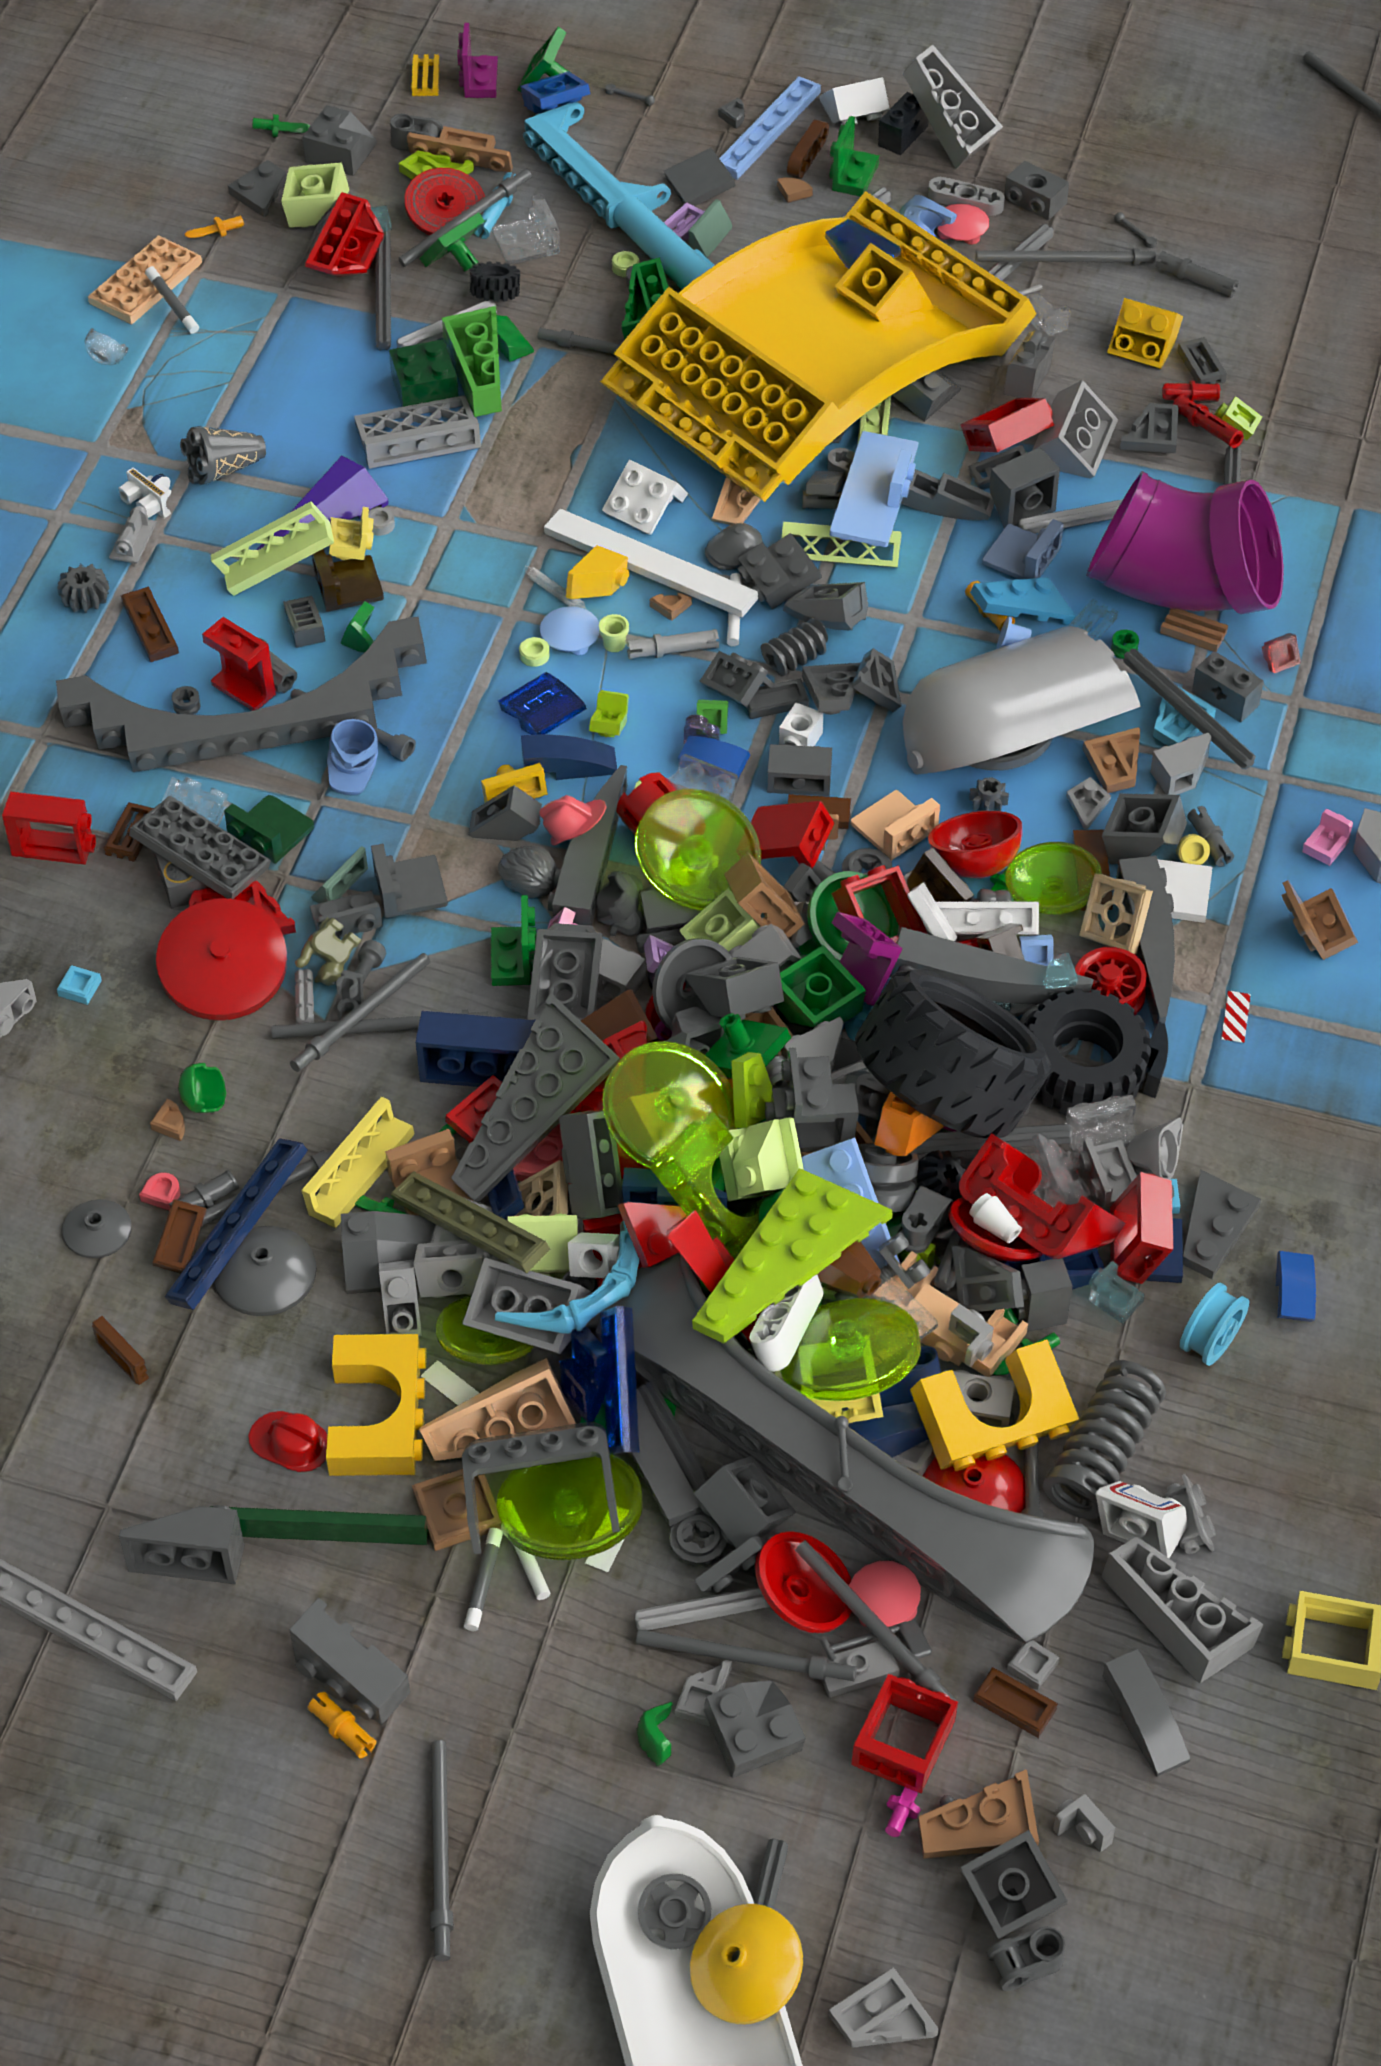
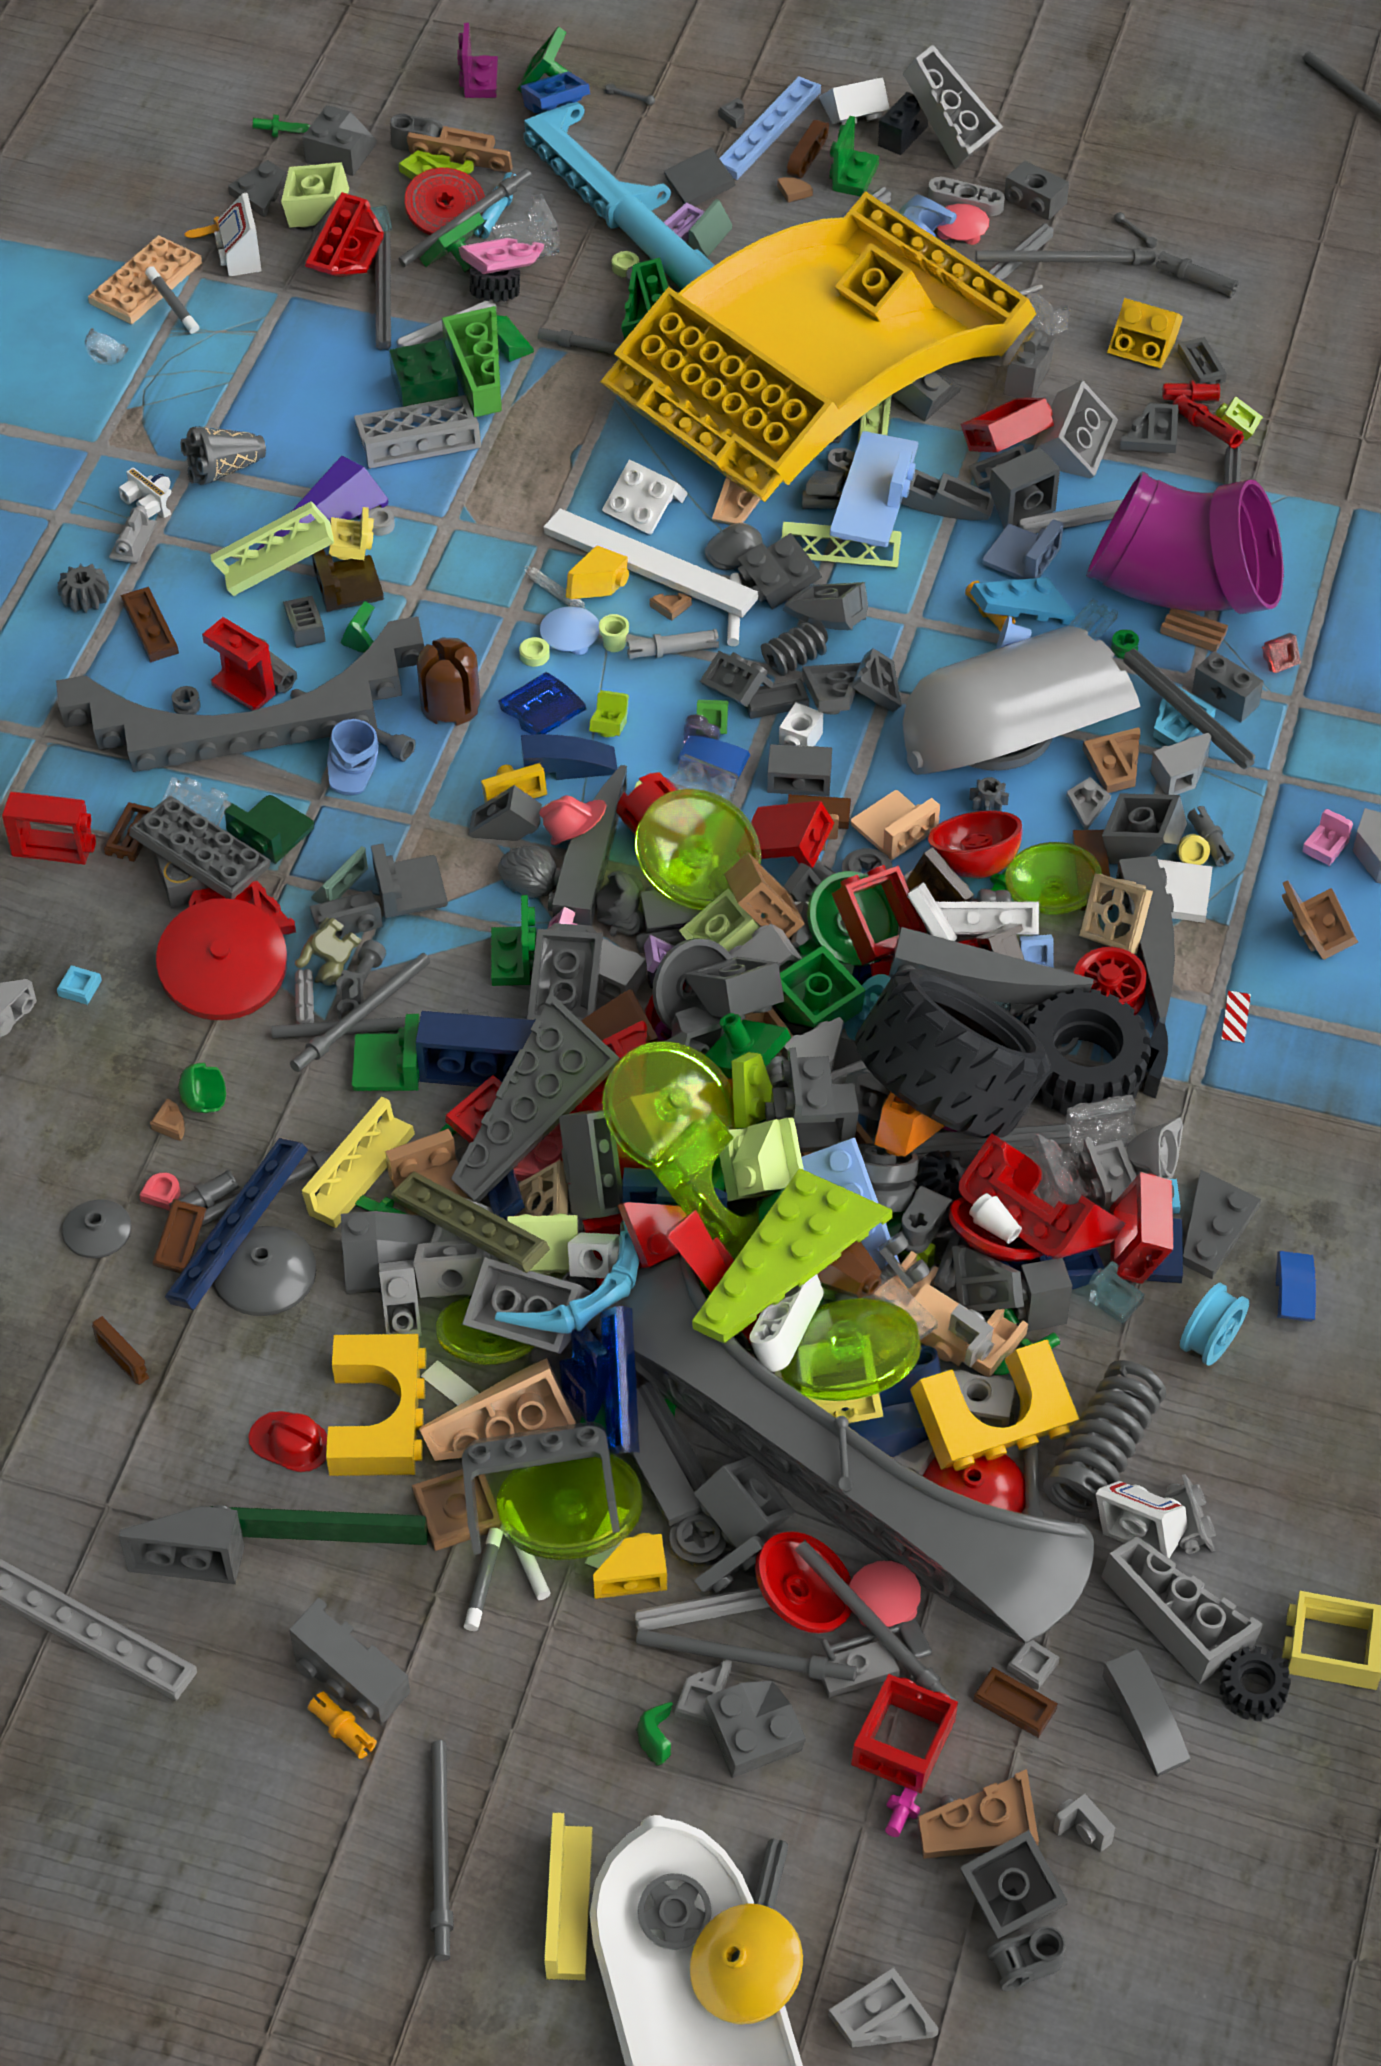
(238, 239): none -> white slope
(387, 1060): none -> green bracket
(425, 62): yellow tile -> none
(448, 681): none -> reddish brown cylinder
(500, 254): none -> bright pink tile
(568, 1901): none -> light yellow fence
(633, 1568): none -> yellow slope
(851, 239): clear blue wing -> none
(868, 955): magenta bracket -> none
(1060, 973): clear light blue tile -> none
(1258, 1664): none -> black tyre

